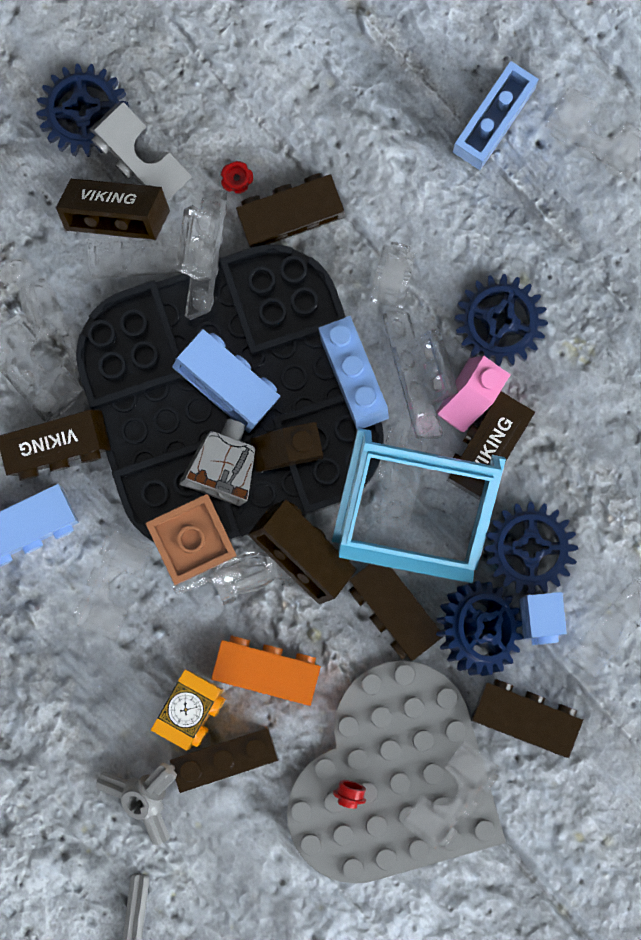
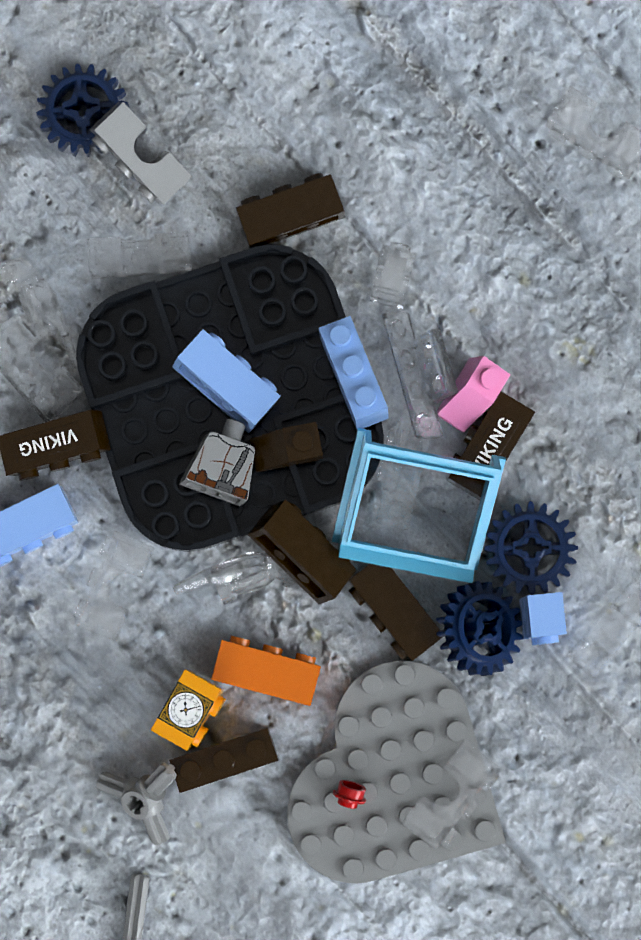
(113, 208): dark brown brick -> none
(191, 539): nougat plate -> none
(199, 251): clear bracket -> none
(236, 168): red plate -> none
(495, 115): light blue brick -> none
(511, 294): dark blue gear -> none
(527, 718): dark brown brick -> none

